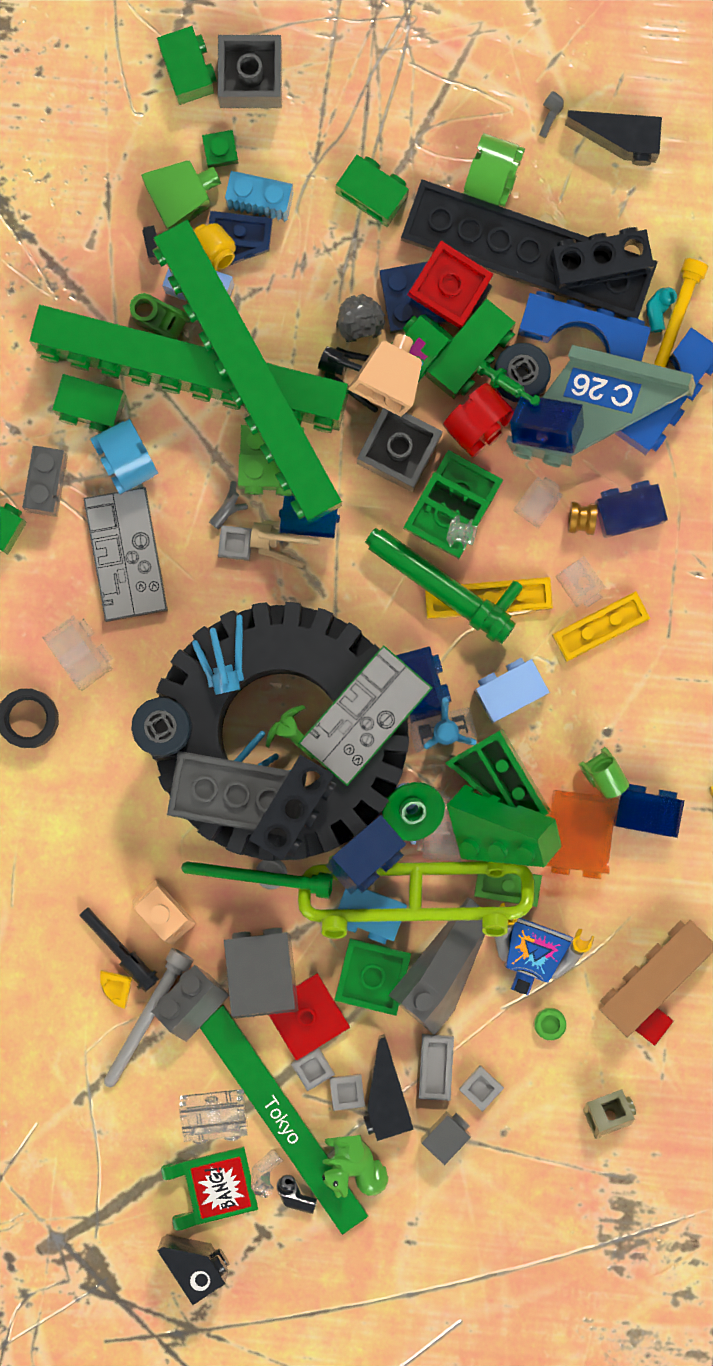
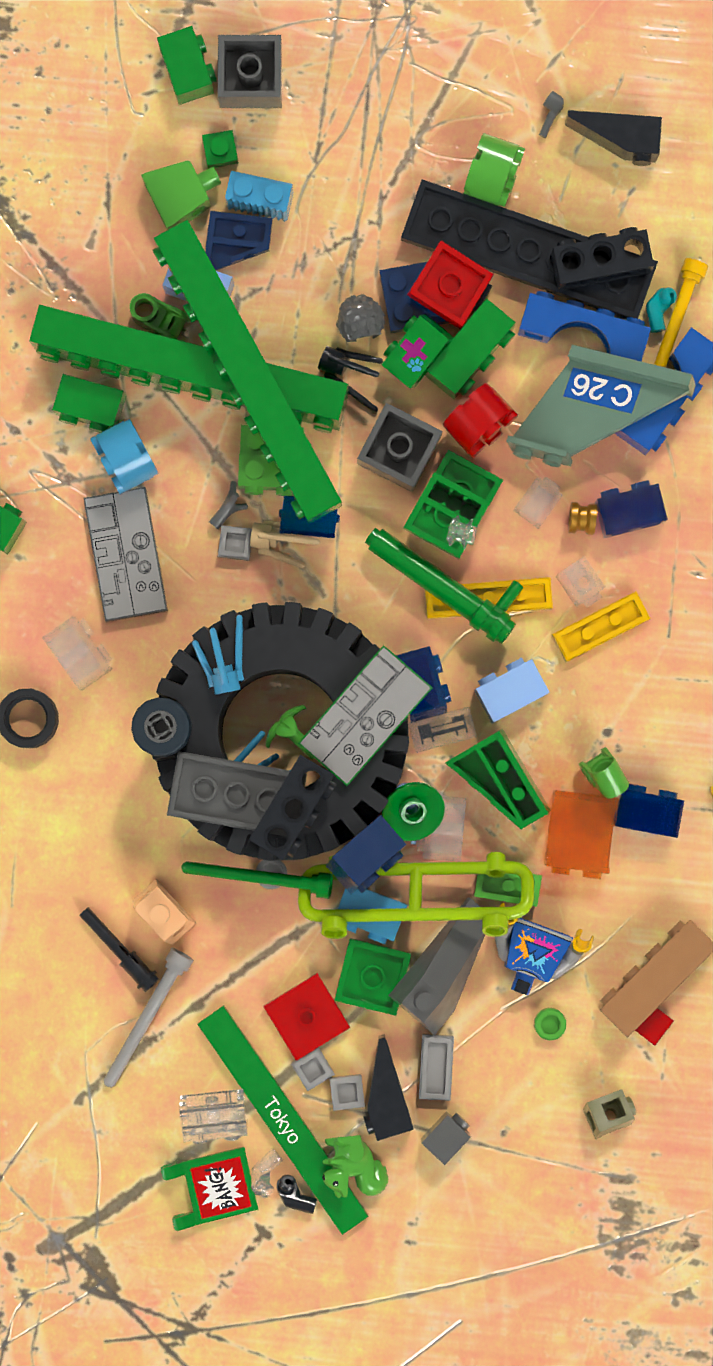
(45, 481): dark grey brick -> none
(116, 987): yellow tile -> none
(149, 234): black tile -> none
(190, 1003): dark grey brick -> none
(194, 1265): black slope -> none
(217, 245): yellow head -> none
(261, 973): dark grey brick -> none
(372, 189): green brick -> none
(389, 376): light nougat torso -> none
(447, 731): dark azure plant -> none
(481, 1088): light grey tile -> none
(500, 378): green piece -> none
(501, 833): green wedge -> none
(527, 357): black wheel -> none
(549, 425): clear blue brick -> none

